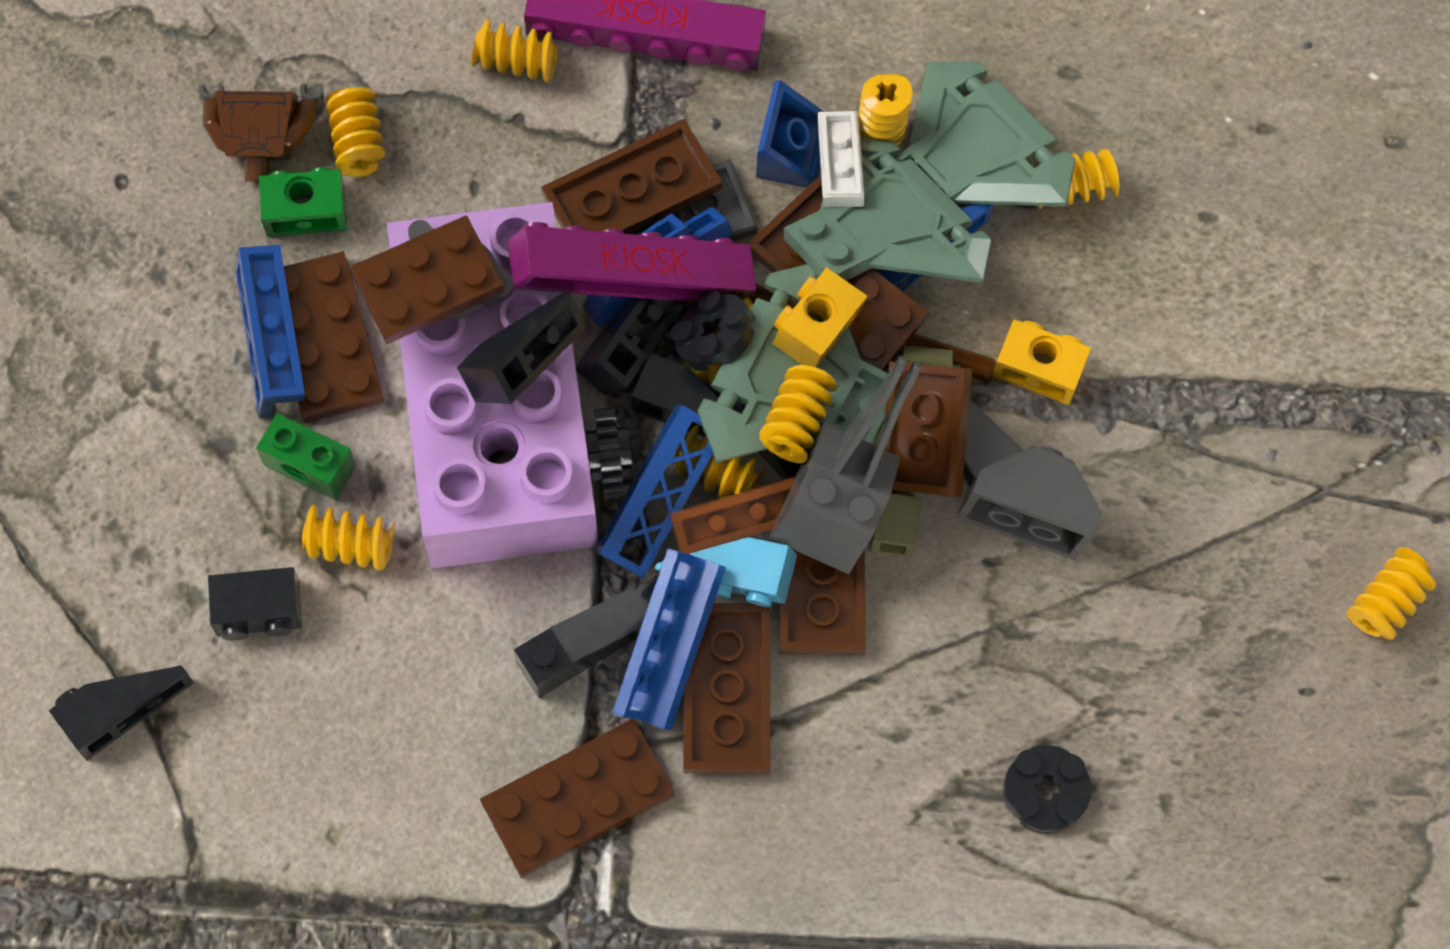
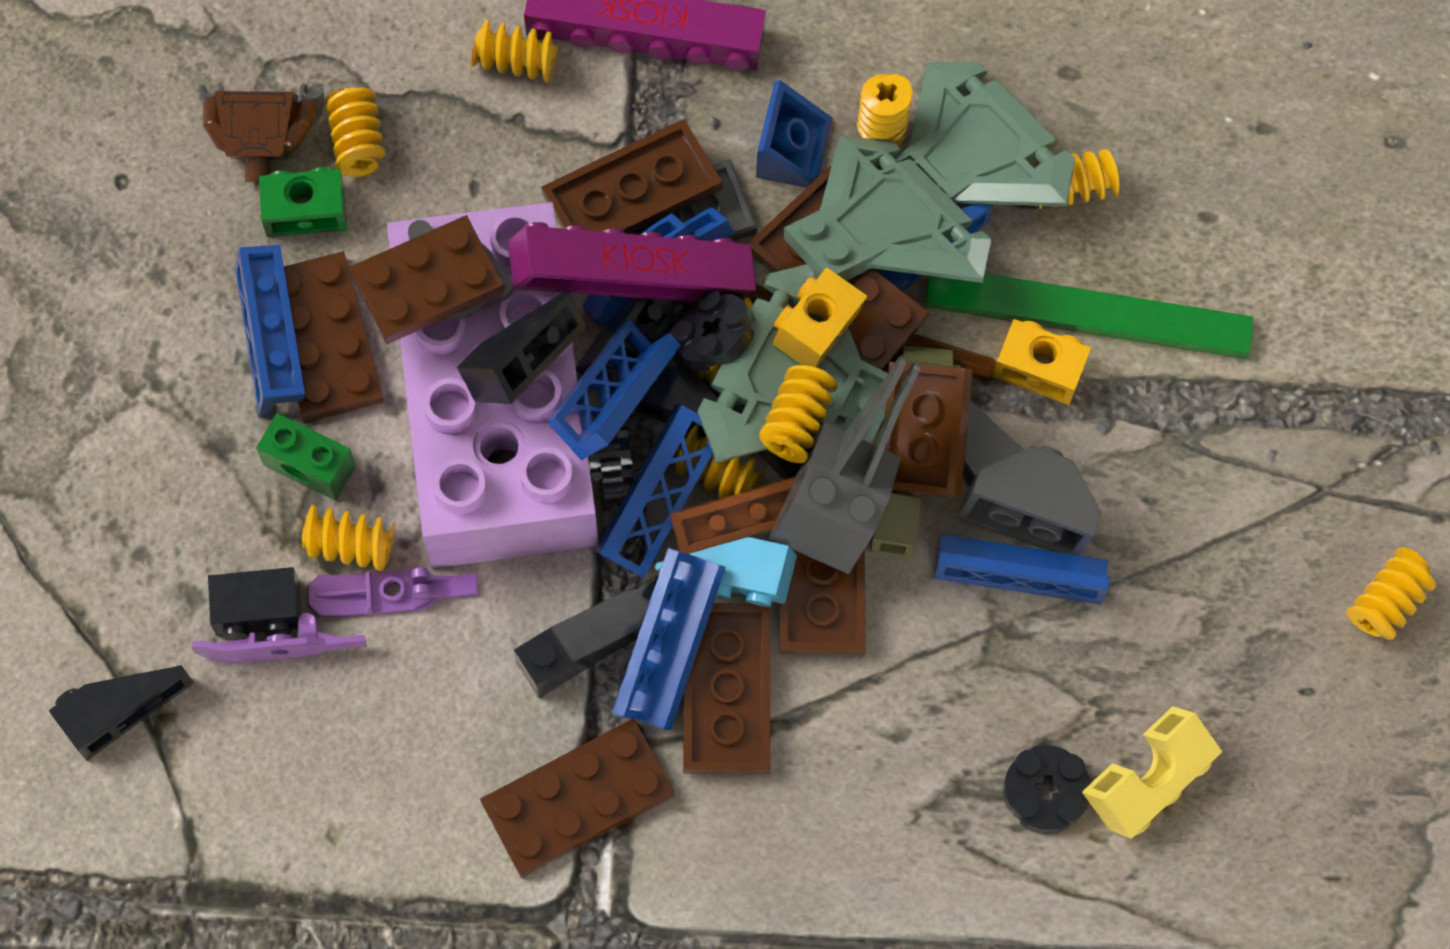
(278, 646): none -> medium lavender piece
(365, 592): none -> medium lavender piece
(634, 377): none -> blue fence
(840, 159): white tile -> none
(1021, 569): none -> blue fence
(1095, 313): none -> green tile
(1180, 754): none -> light yellow arch

